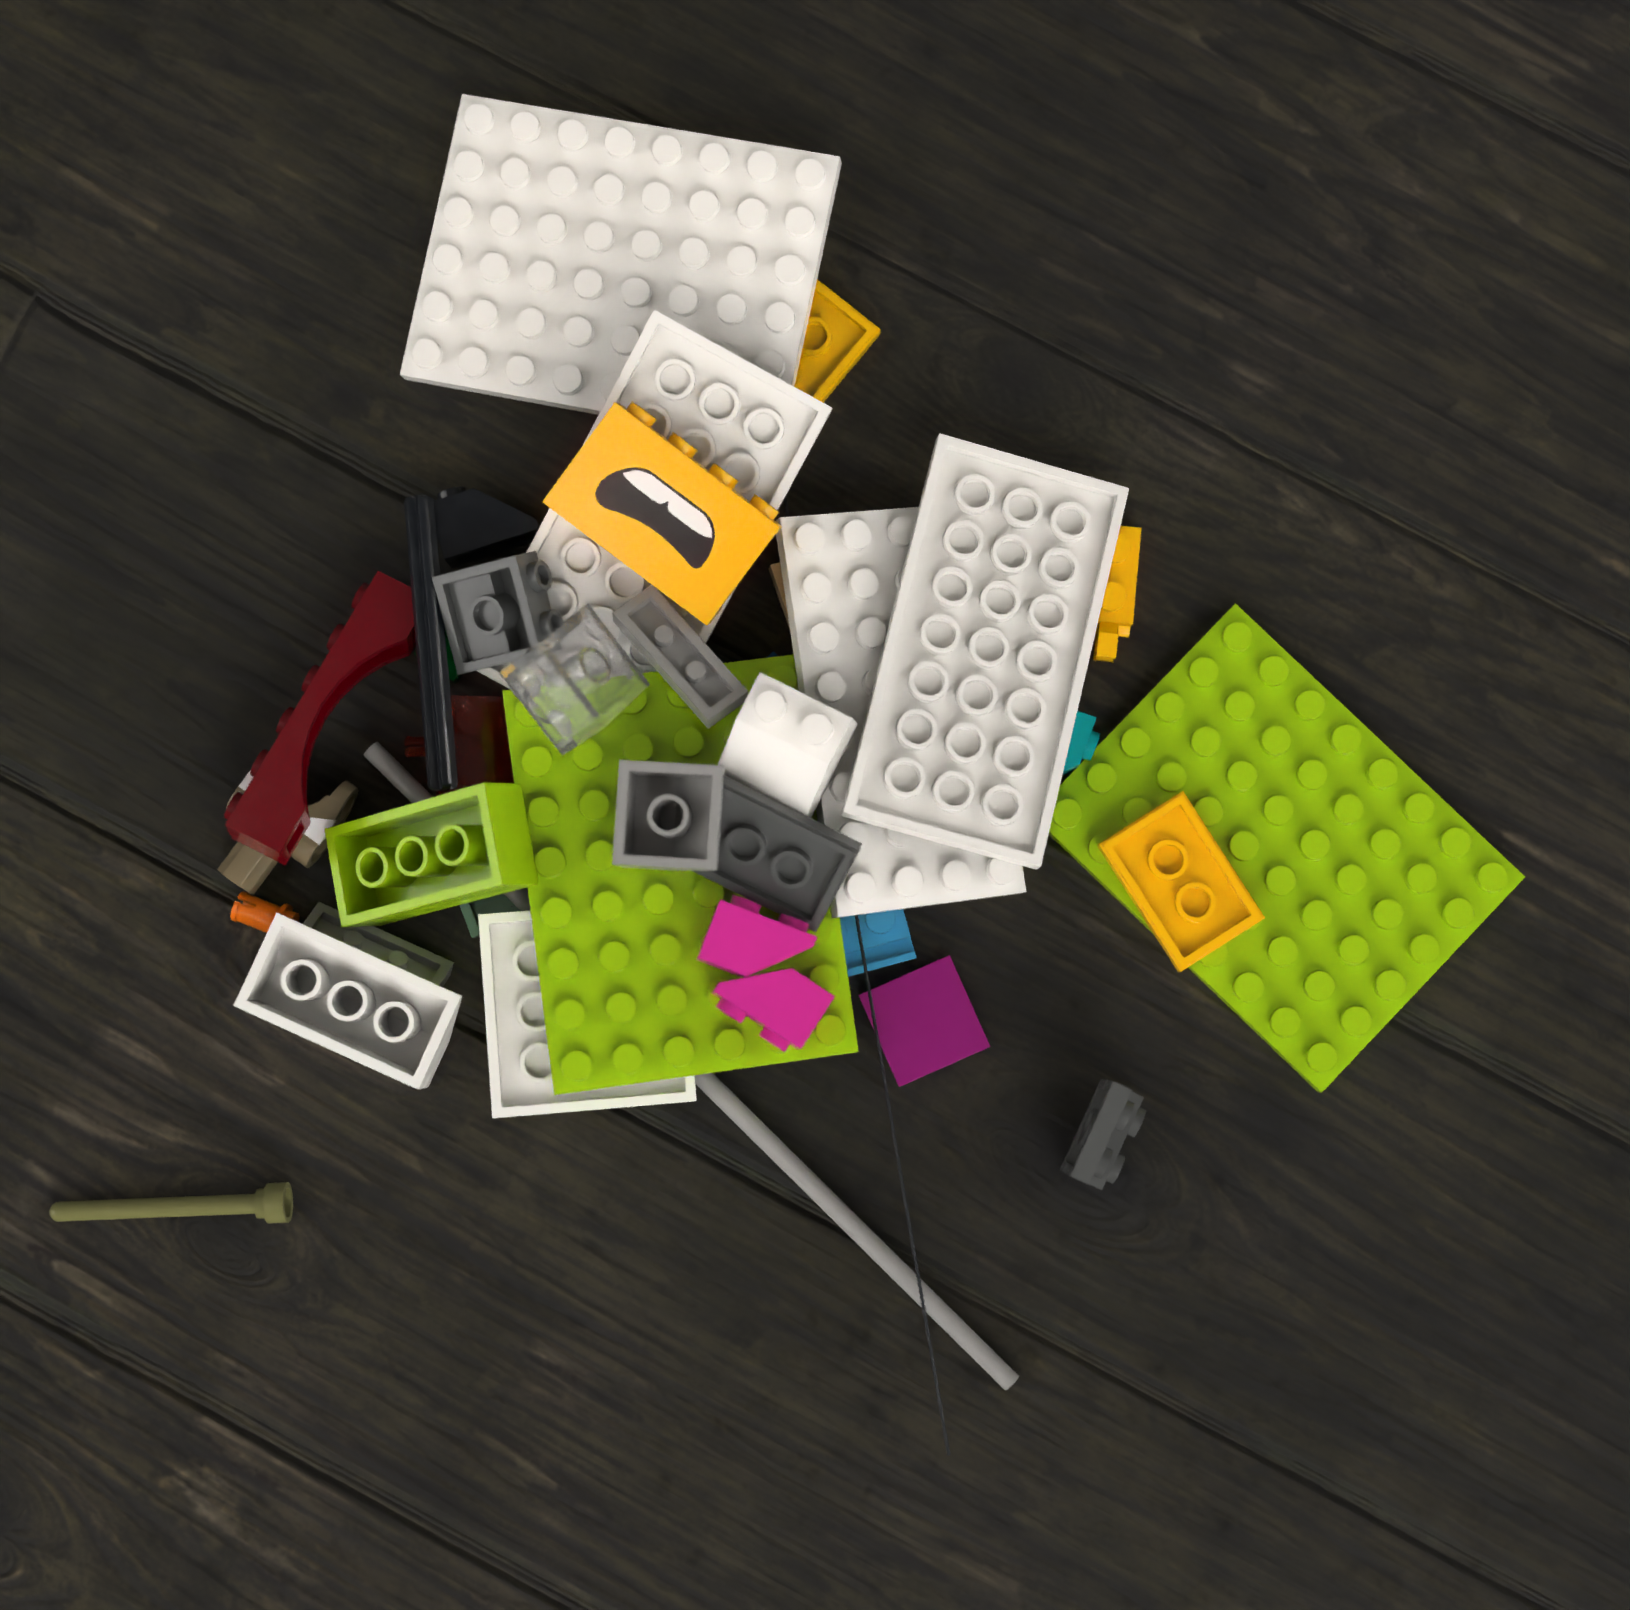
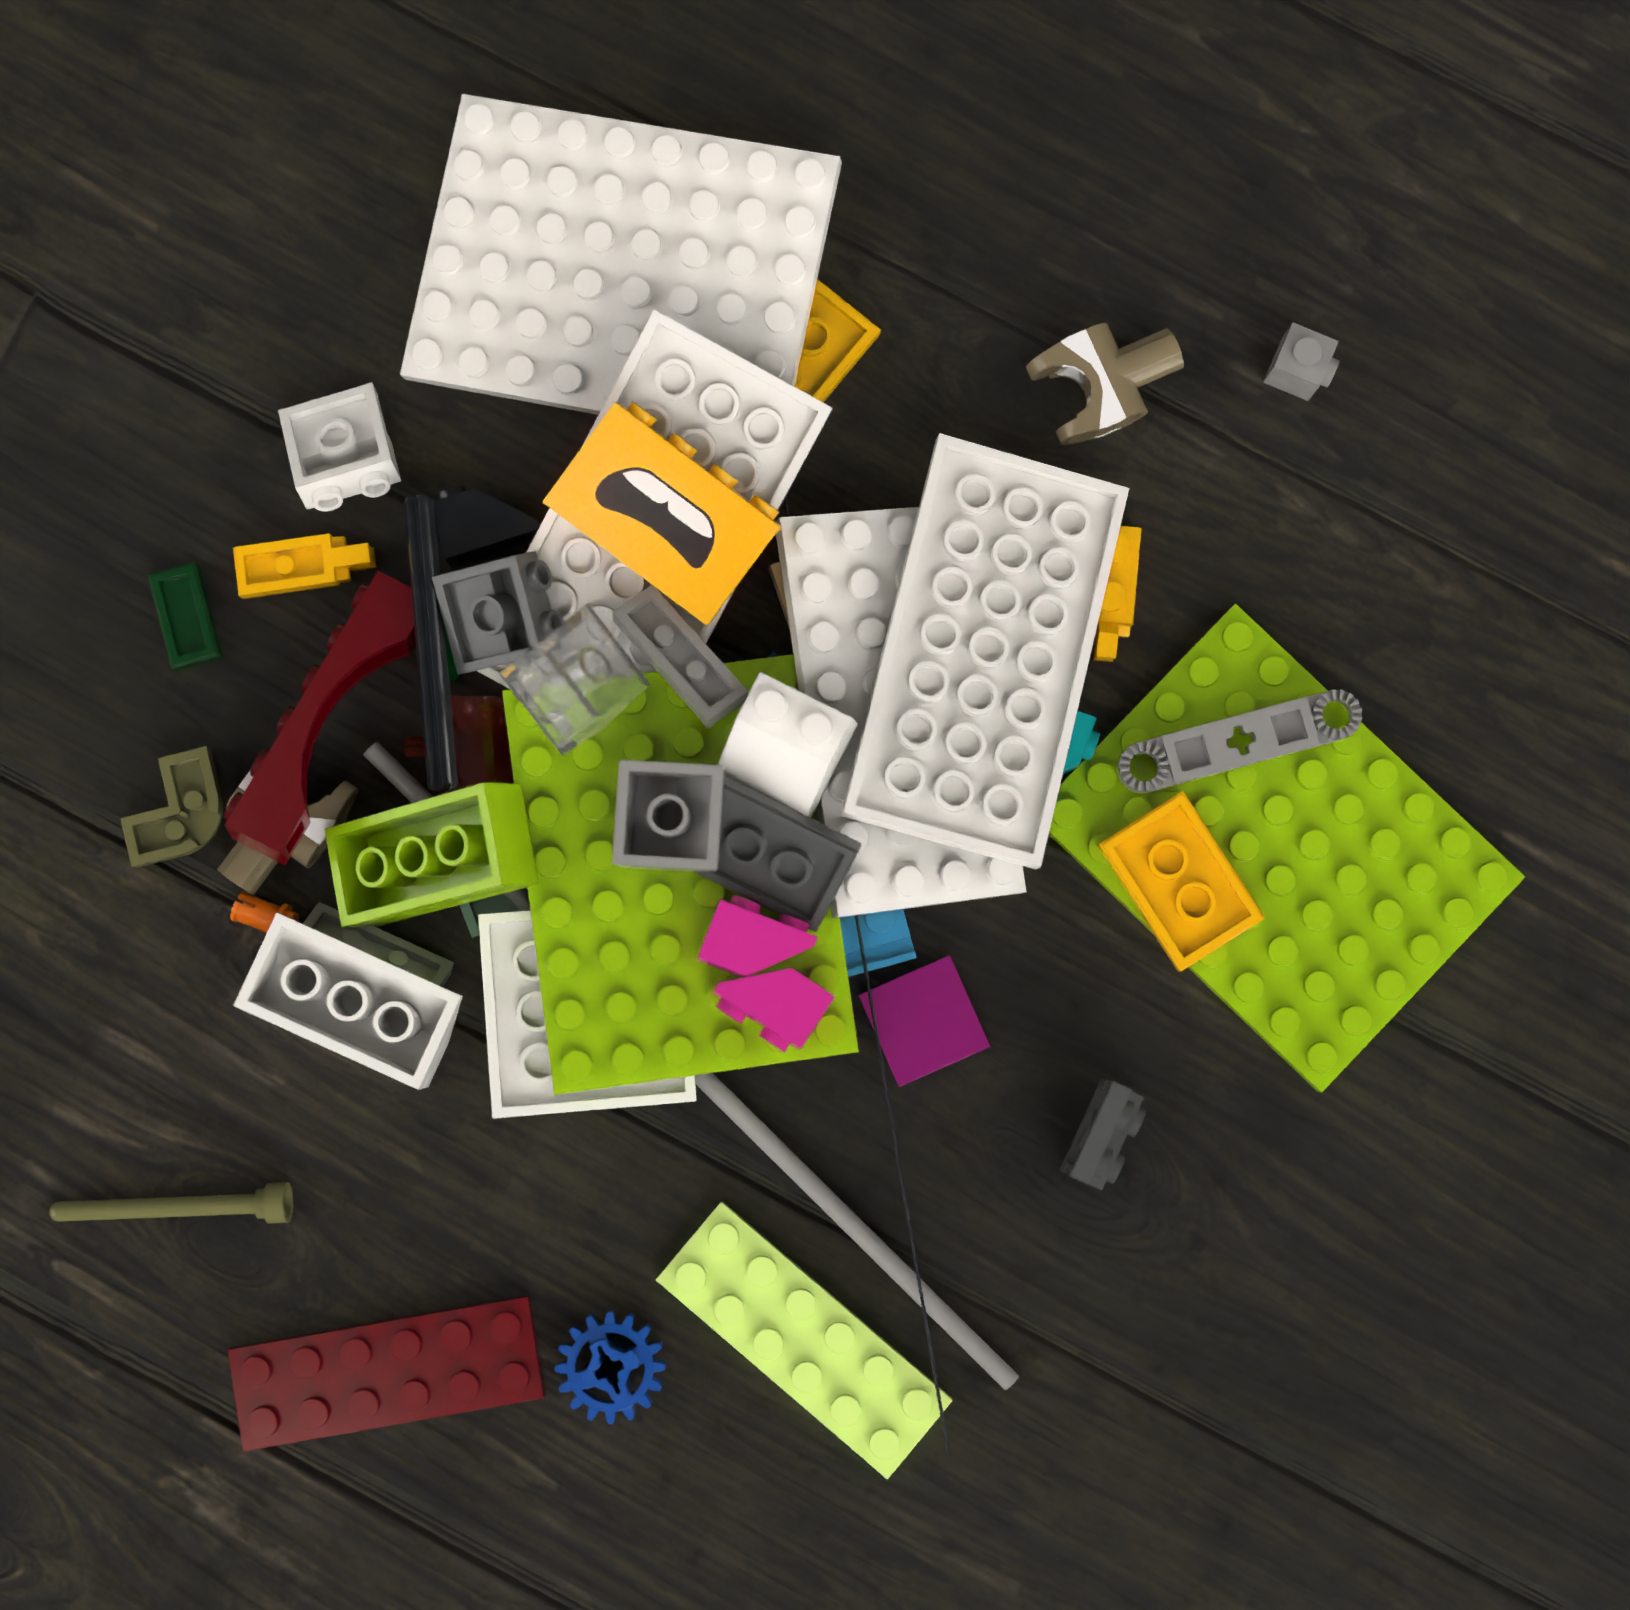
(185, 616): none -> dark green tile
(189, 819): none -> olive plate
(298, 564): none -> yellow hinge
(339, 448): none -> white plate
(386, 1373): none -> dark red plate
(590, 1375): none -> blue gear
(804, 1339): none -> yellowish green plate
(1107, 376): none -> dark tan connector
(1273, 731): none -> light grey piece
(1302, 362): none -> light grey brick

